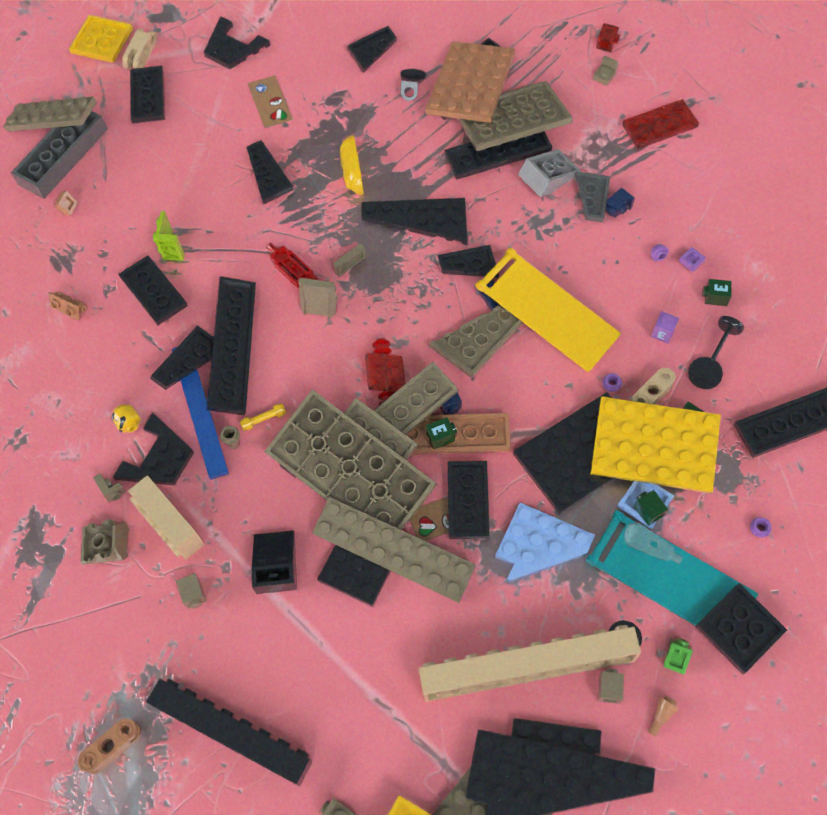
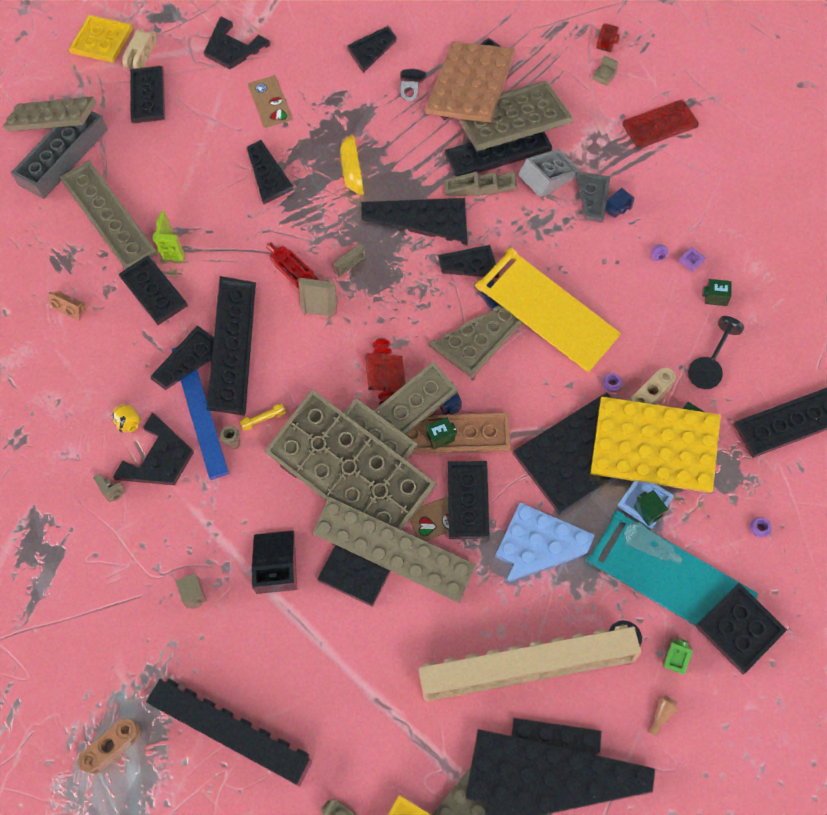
(66, 203): nougat tile -> none
(104, 542): dark tan slope -> none
(107, 215): none -> dark tan plate
(165, 518): tan brick -> none
(474, 185): none -> dark tan slope
(611, 686): dark tan brick -> none
(665, 327): medium lavender brick -> none

